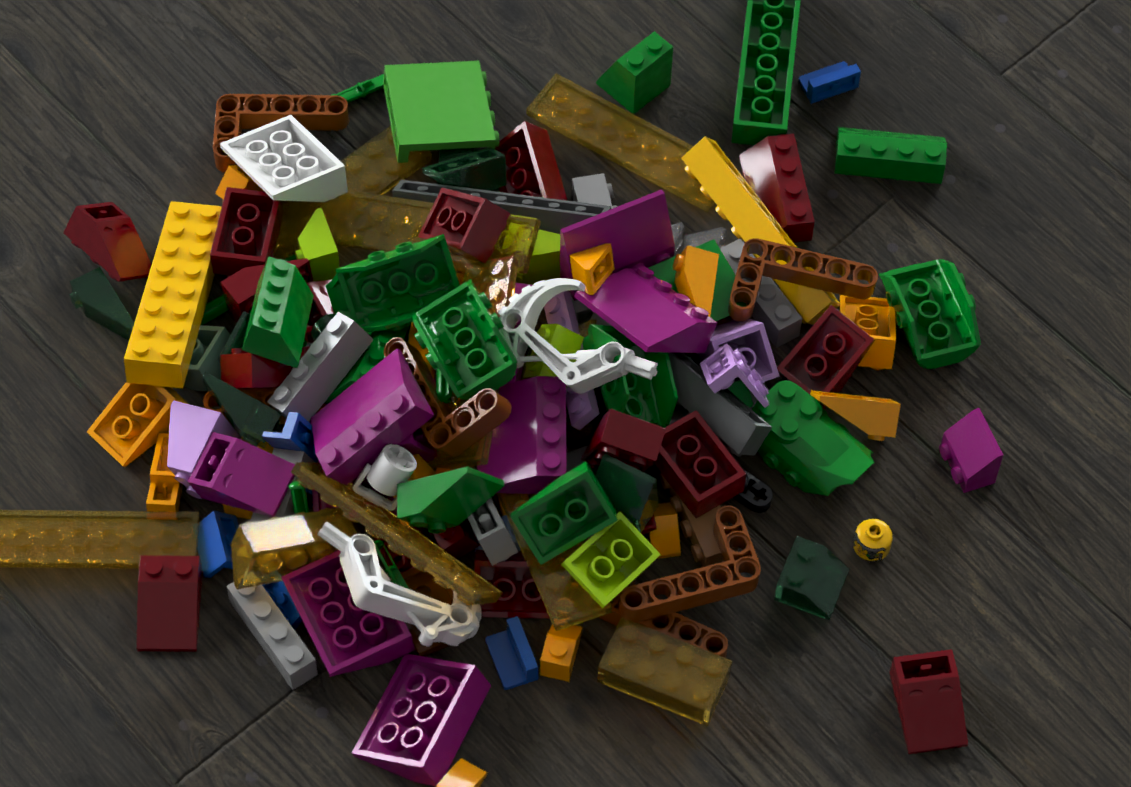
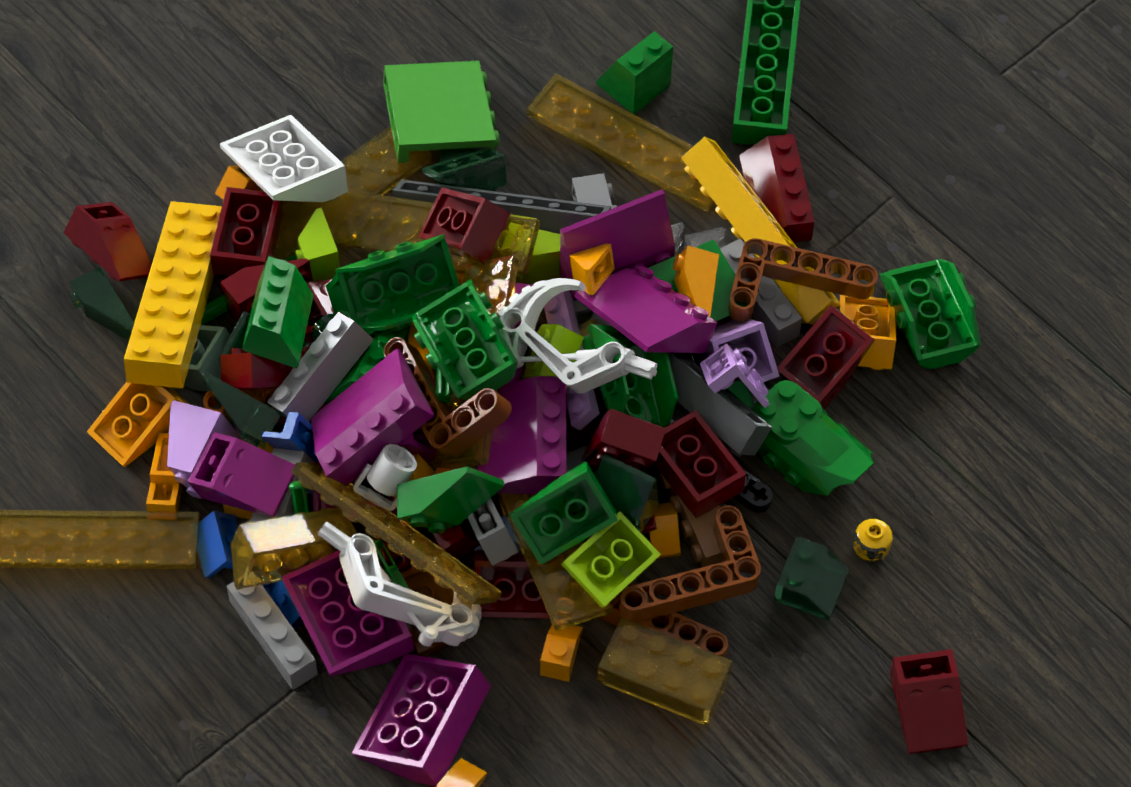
(169, 603): dark red slope -> none
(256, 110): dark orange beam -> none
(362, 89): green piece -> none
(512, 655): blue panel -> none
(531, 163): dark red slope -> none
(830, 81): blue panel -> none
(869, 414): light orange slope -> none
(890, 155): green slope -> none
(971, 452): magenta slope -> none

